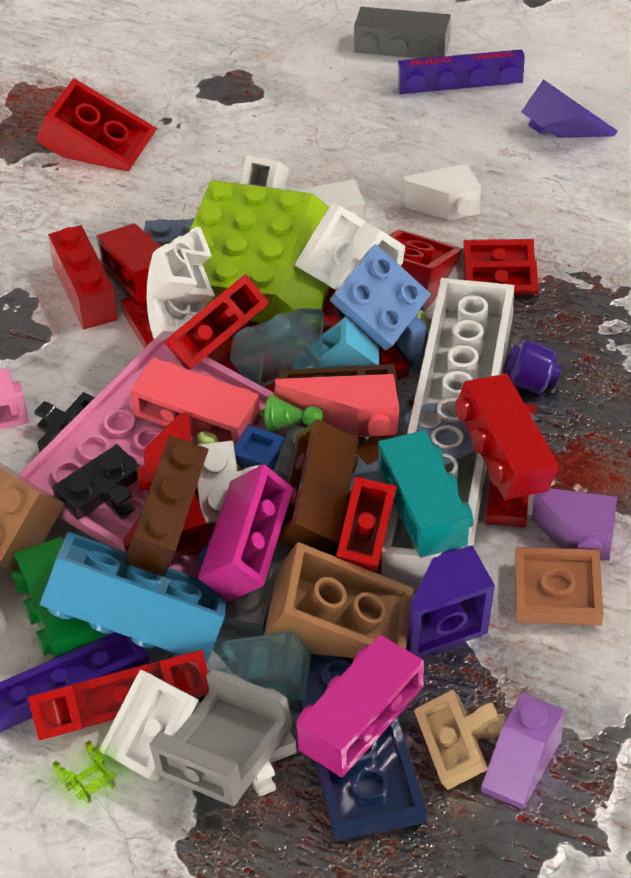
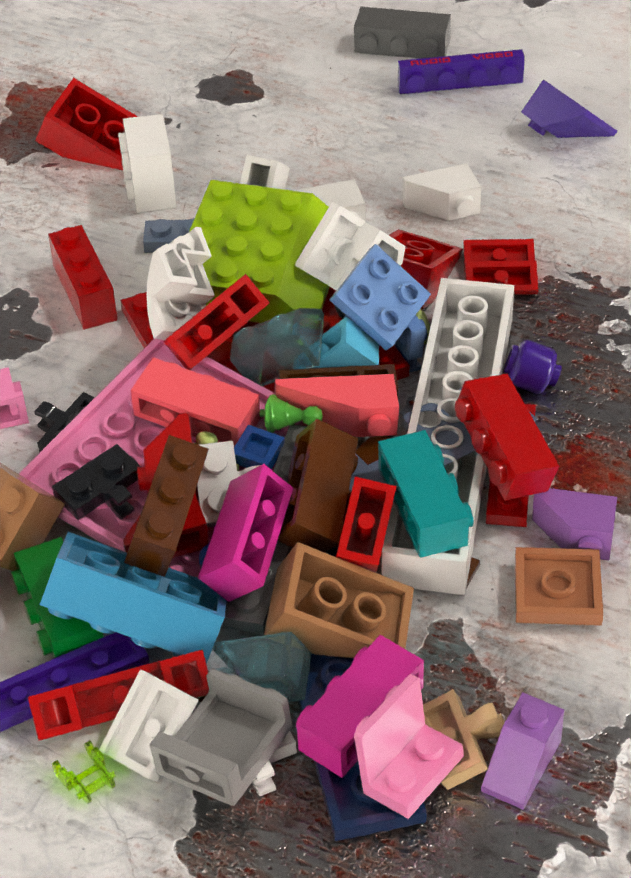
(127, 257): red brick -> none
(147, 163): none -> white brick
(401, 755): none -> bright pink bracket
(450, 602): dark purple slope -> none

